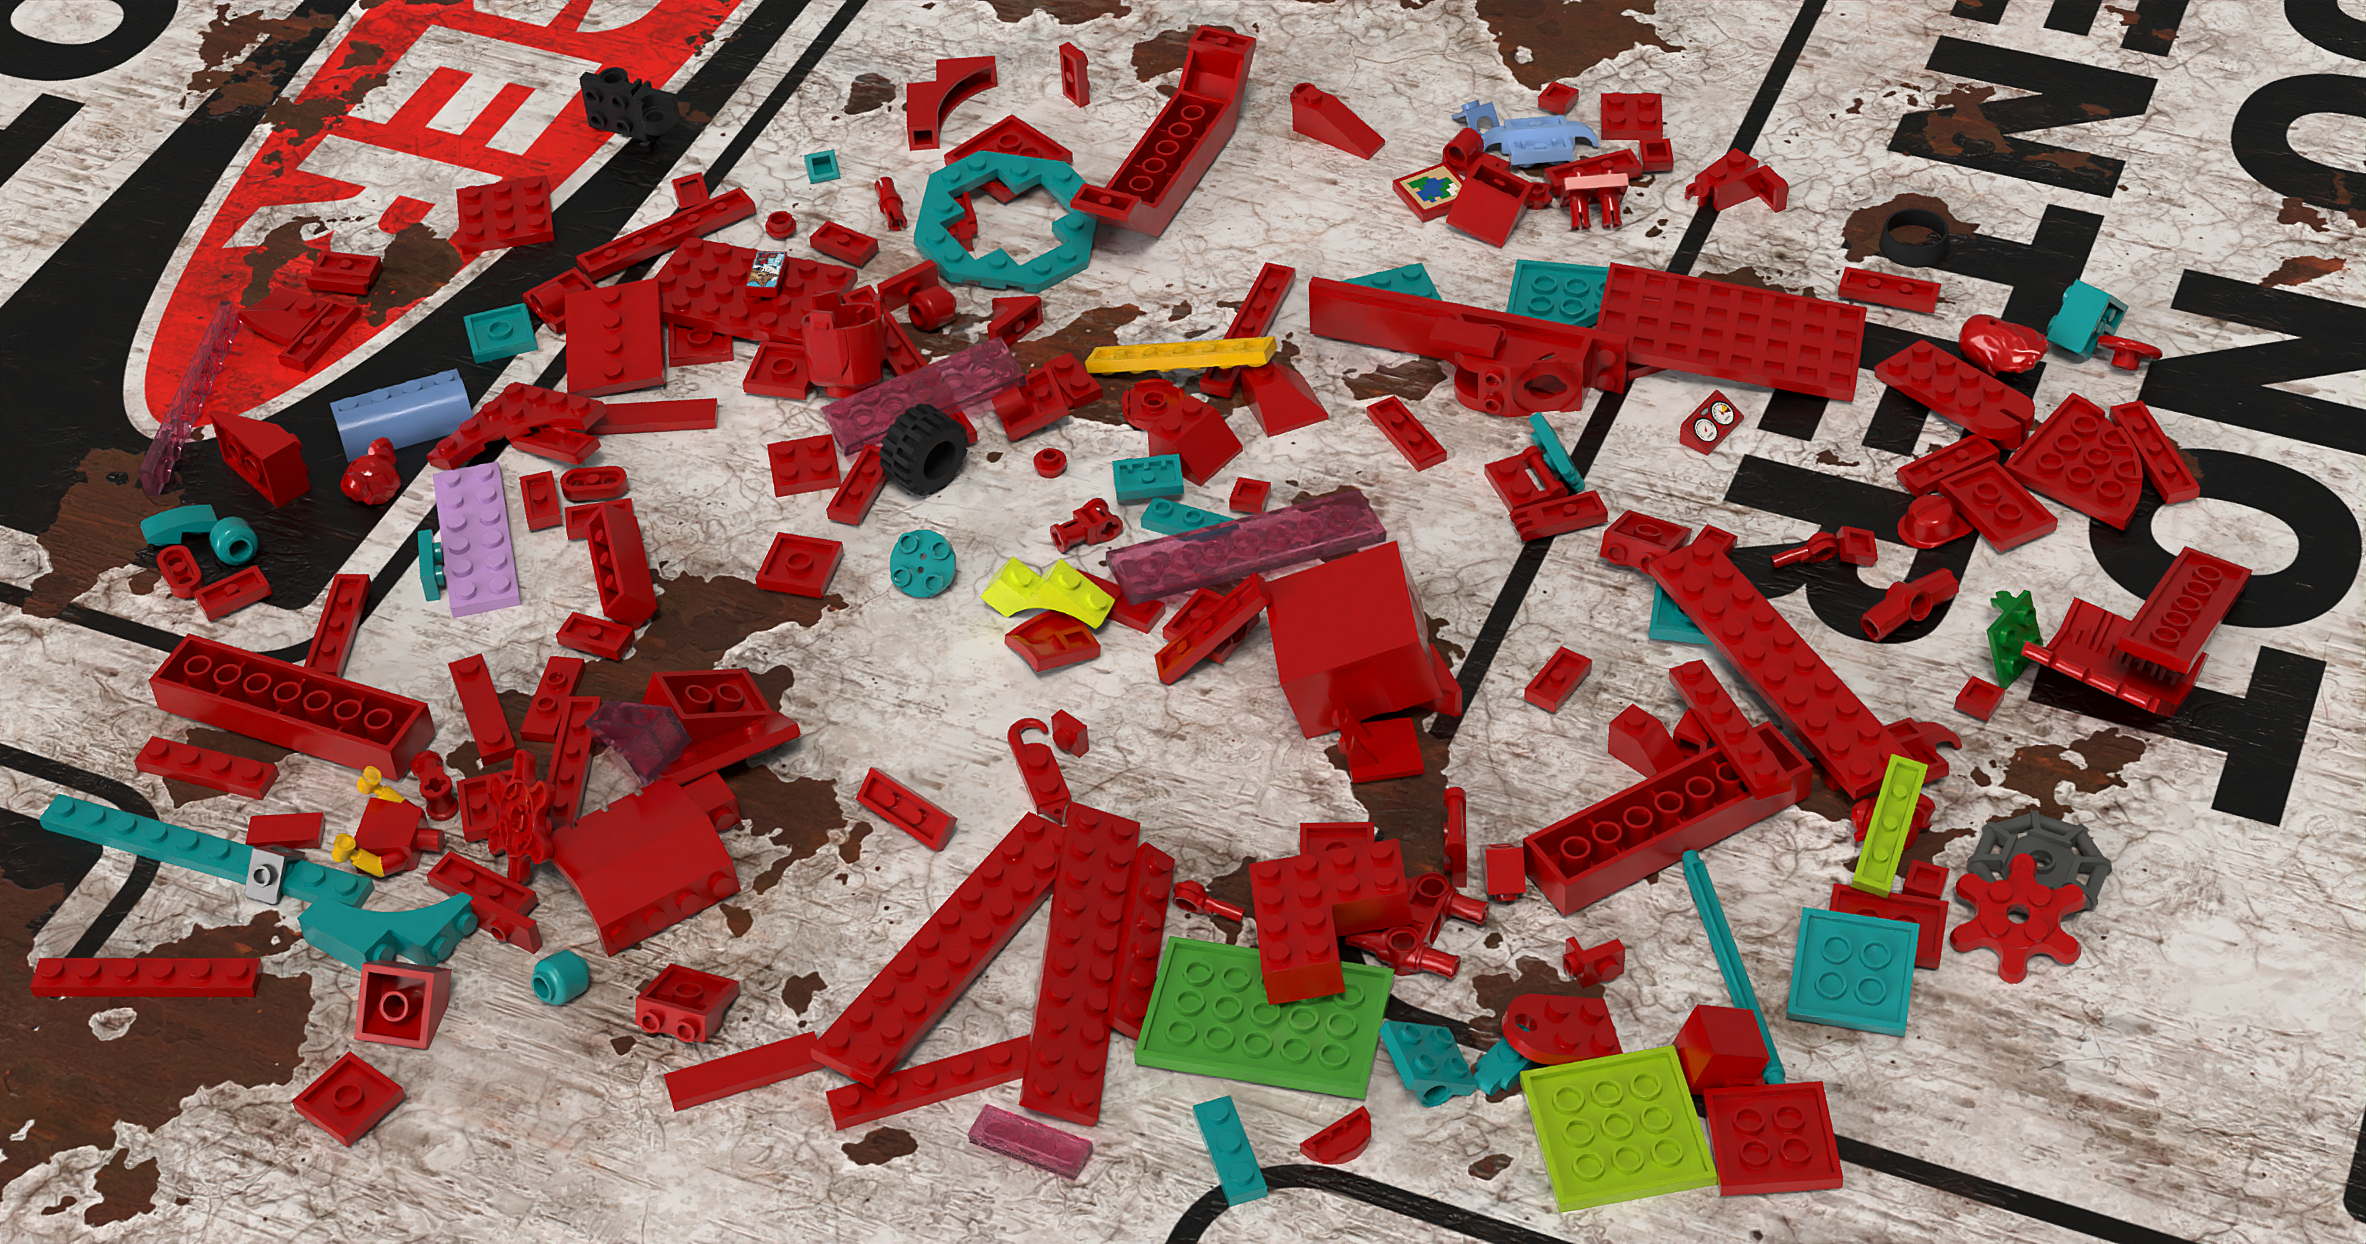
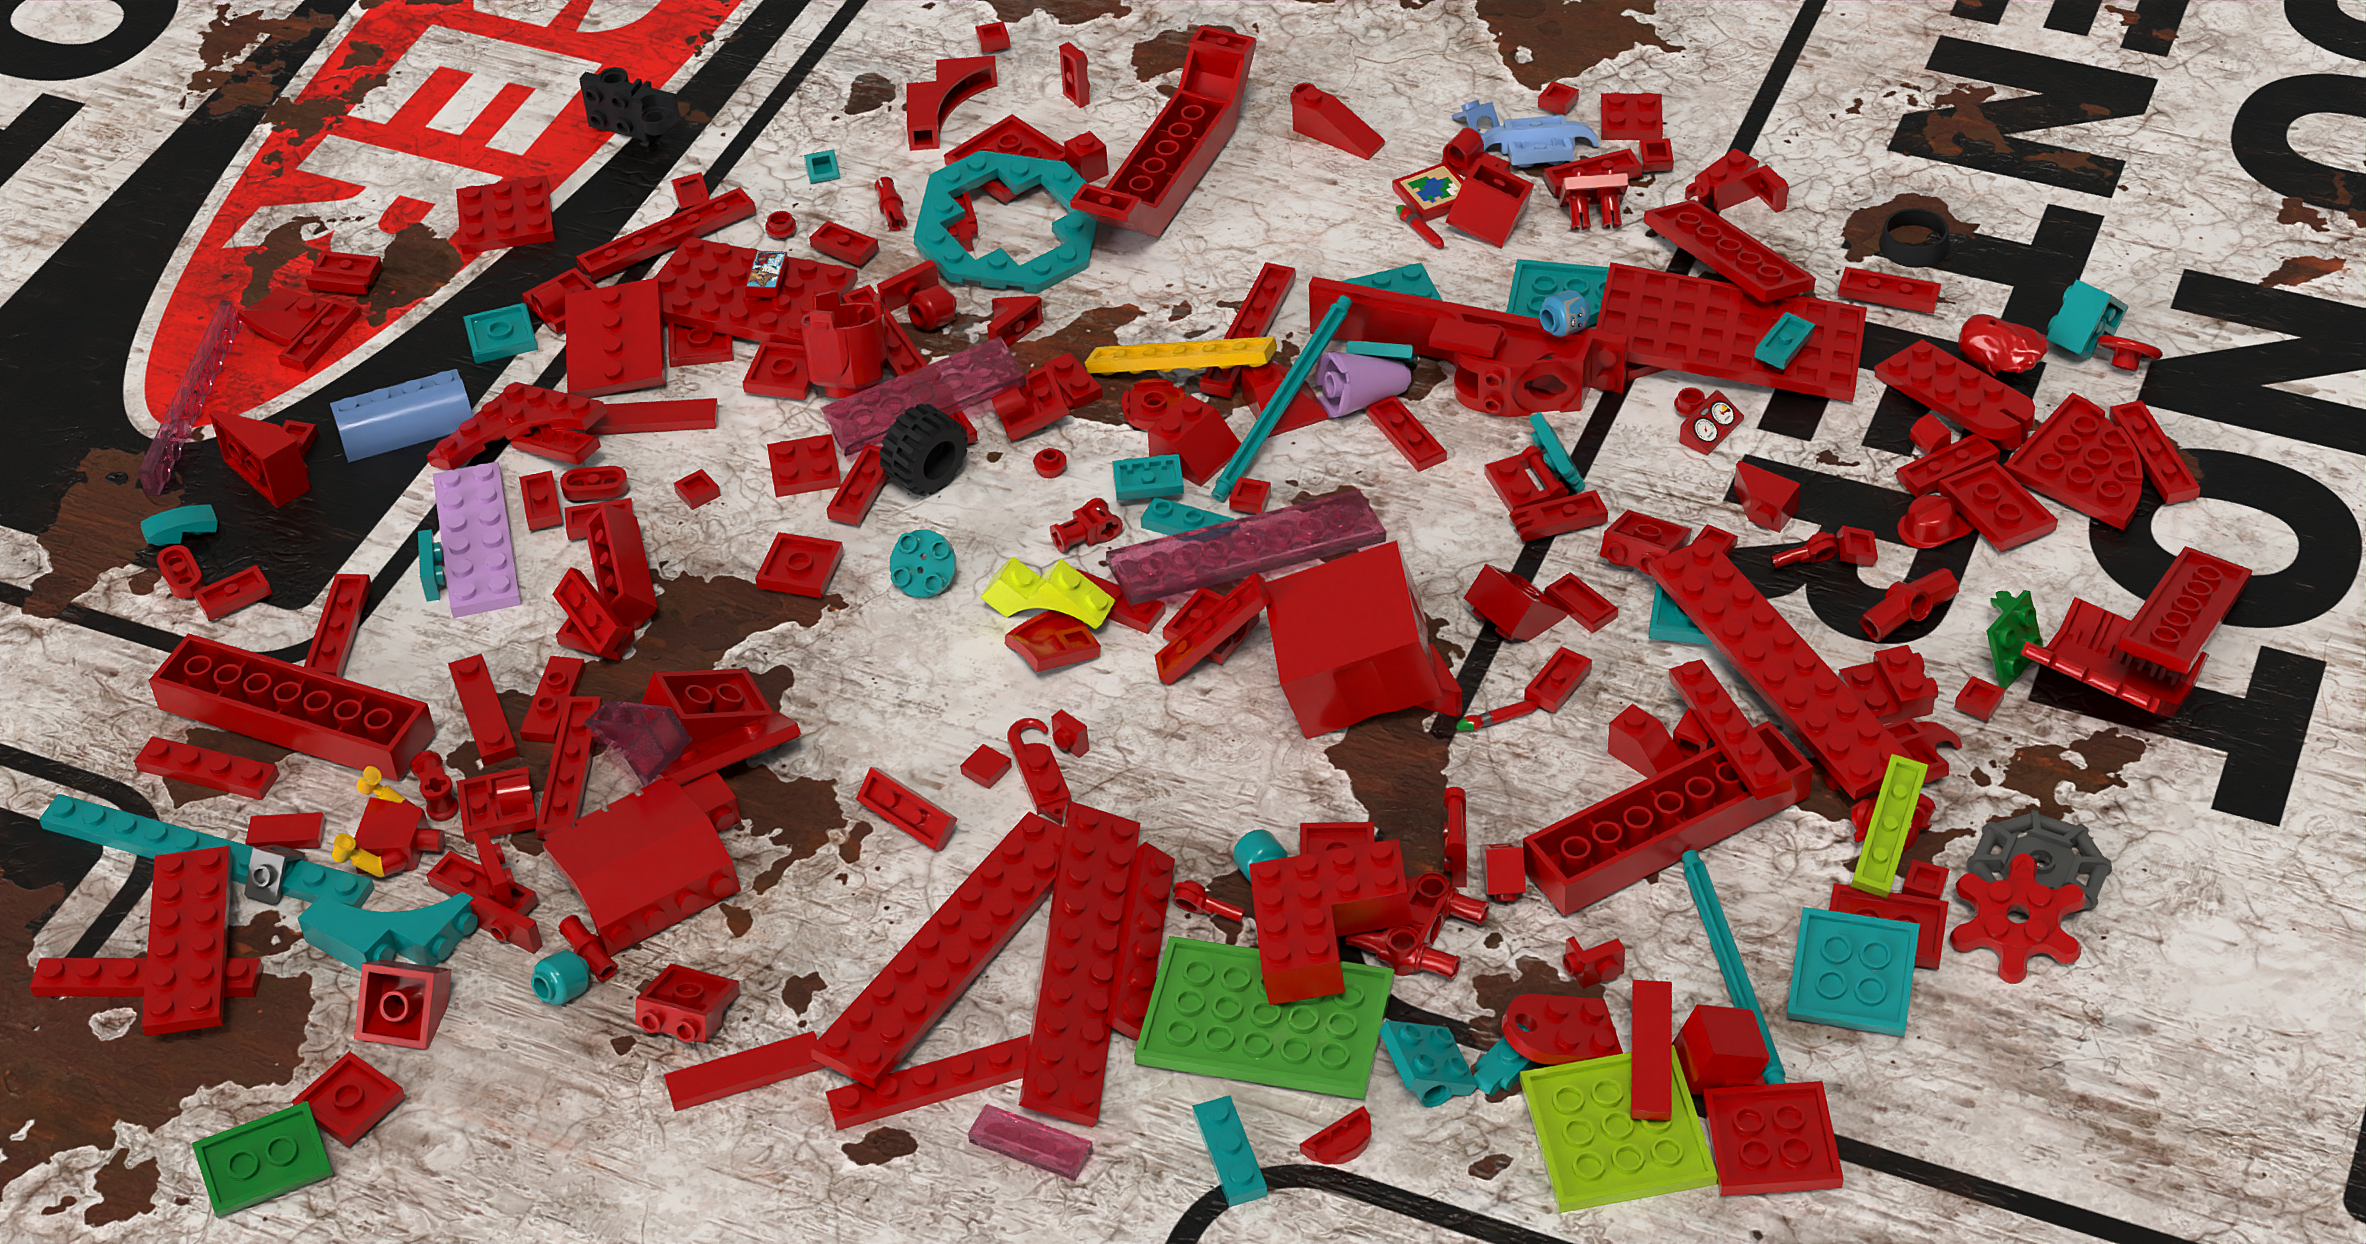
(187, 941): none -> red plate
(234, 541): teal head -> none
(262, 1159): none -> green plate
(304, 431): none -> red tile
(373, 475): red hair -> none
(491, 859): none -> red plate
(522, 819): red plate -> none
(588, 947): none -> red pin
(589, 612): none -> red plate
(697, 489): none -> red tile
(985, 766): none -> red tile
(992, 37): none -> red plate
(1087, 156): none -> red brick
(1257, 847): none -> teal head
(1281, 398): none -> teal piece
(1358, 381): none -> lavender cone
(1378, 748): red plate -> none
(1384, 350): none -> teal tile
(1407, 215): none -> red piece
(1495, 716): none -> red piece
(1512, 604): none -> red slope
(1540, 196): red plate -> none
(1564, 313): none -> dark azure head
(1582, 602): none -> red tile
(1651, 1050): none -> red tile
(1689, 400): none -> red plate
(1729, 250): none -> red plate
(1766, 496): none -> red slope
(1784, 340): none -> teal plate
(1893, 685): none -> red plate
(1930, 434): none -> red brick

